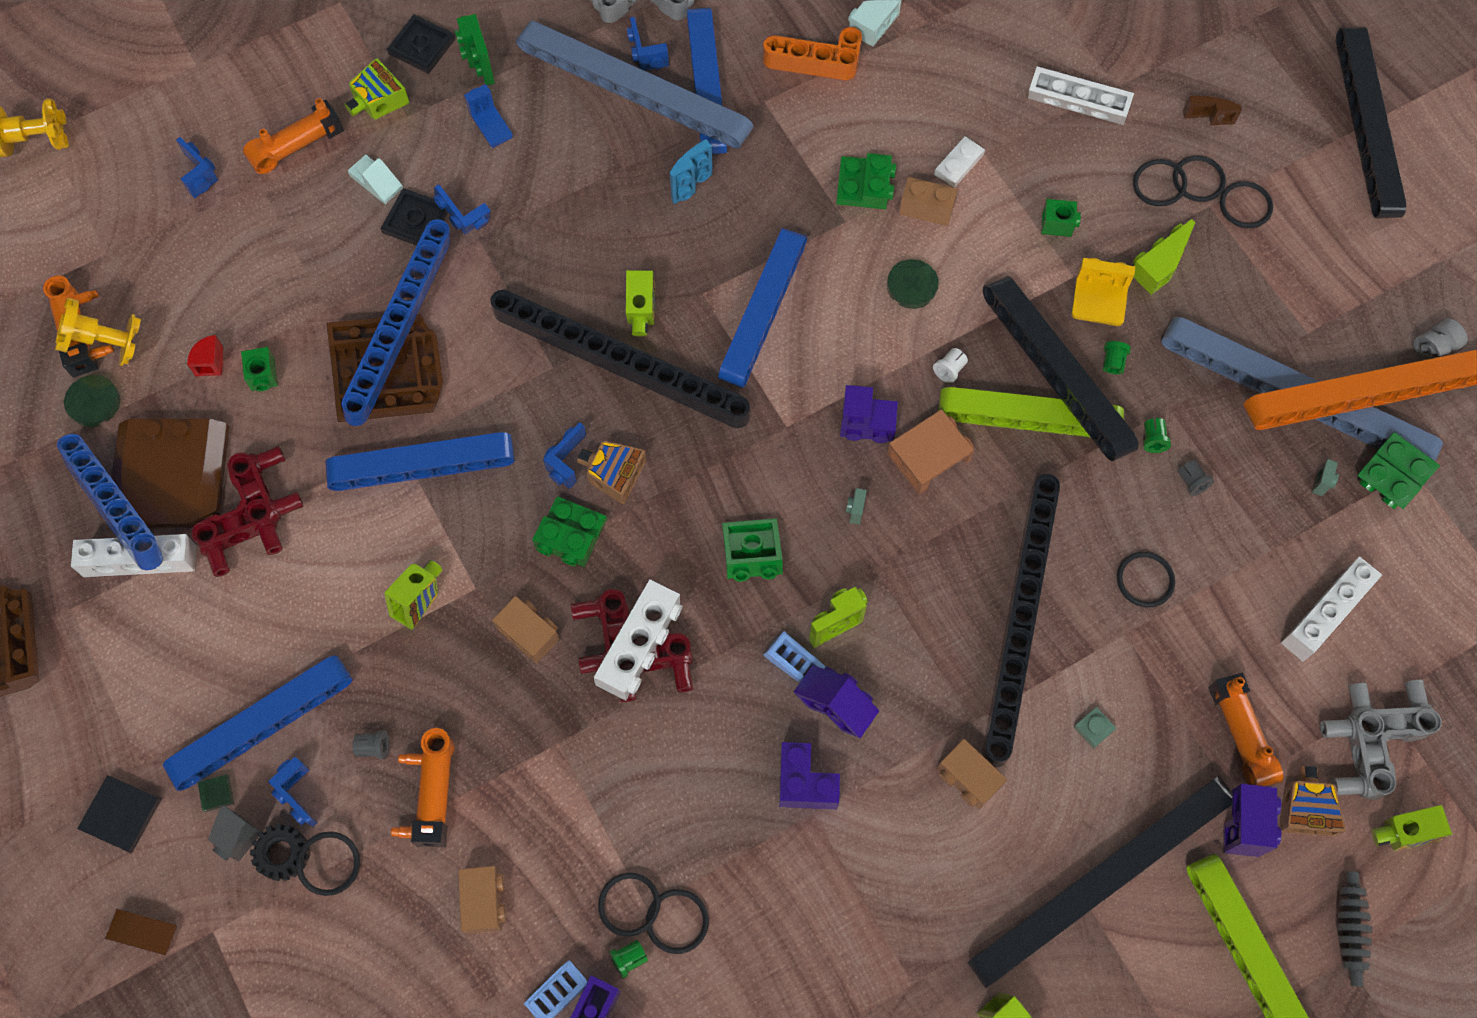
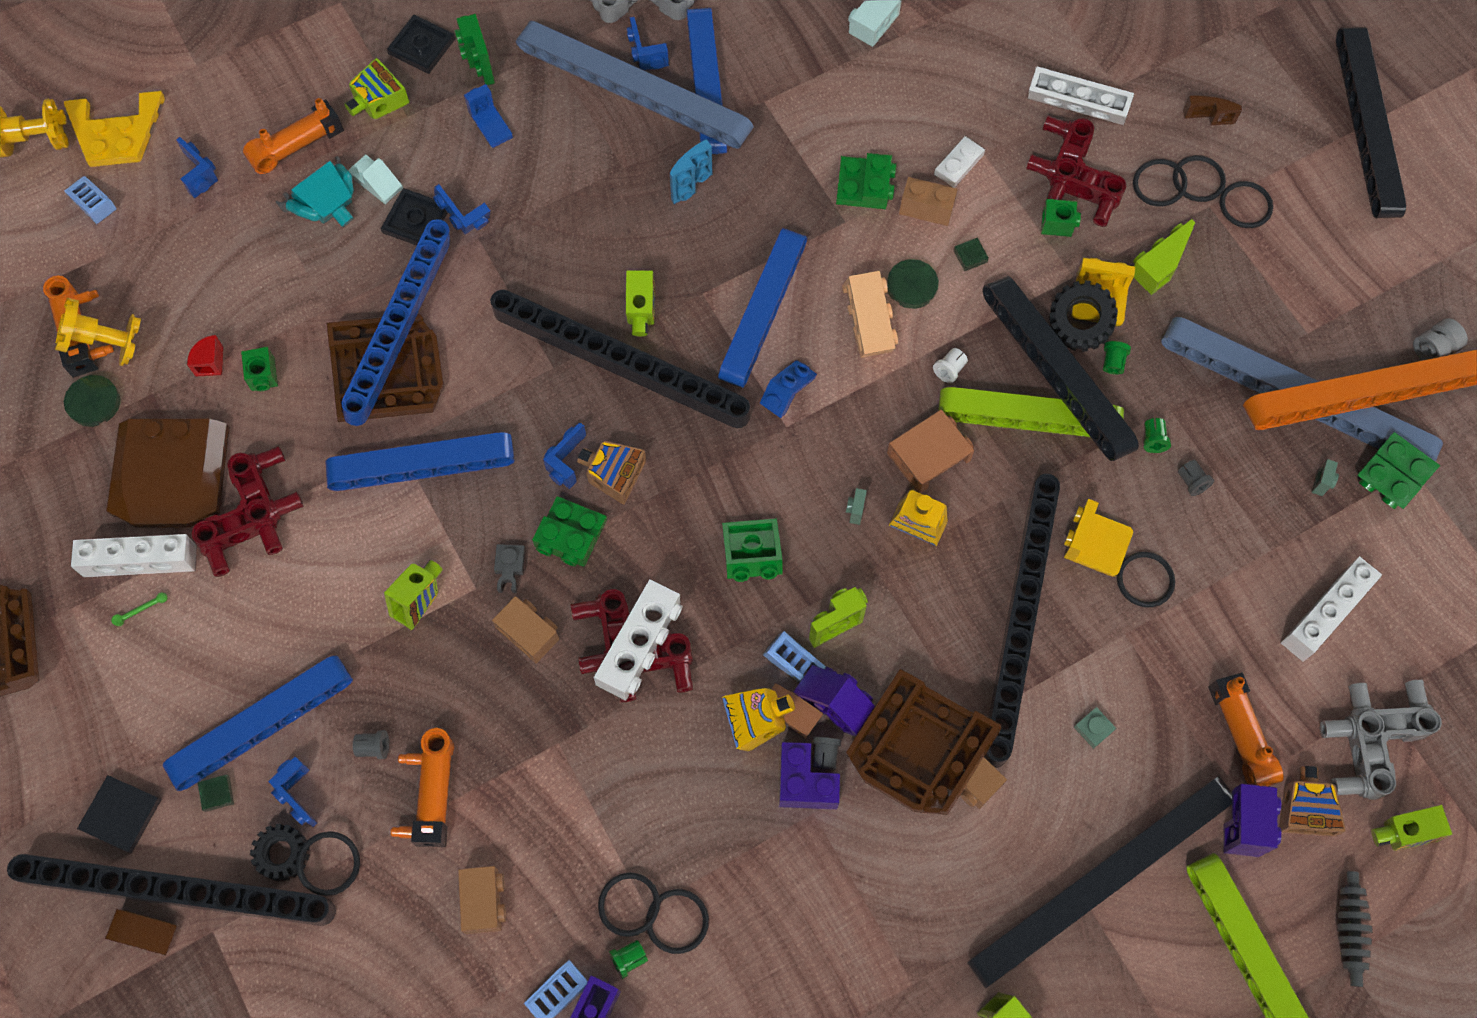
(98, 211): none -> light blue slope
(110, 502): blue beam -> none
(117, 138): none -> yellow wing
(118, 620): none -> bright green hinge
(158, 884): none -> black beam
(232, 834): dark grey slope -> none
(322, 195): none -> teal torso
(509, 562): none -> dark grey plate
(756, 716): none -> yellow torso
(785, 386): none -> blue bracket
(804, 716): none -> nougat slope
(815, 57): orange beam -> none
(825, 752): none -> dark grey bush
(866, 416): dark purple brick -> none
(870, 313): none -> light nougat wedge
(920, 517): none -> yellow torso
(920, 746): none -> reddish brown wedge
(971, 254): none -> clear green tile
(1079, 179): none -> dark red pin
(1090, 295): none -> black tyre
(1097, 540): none -> yellow bracket

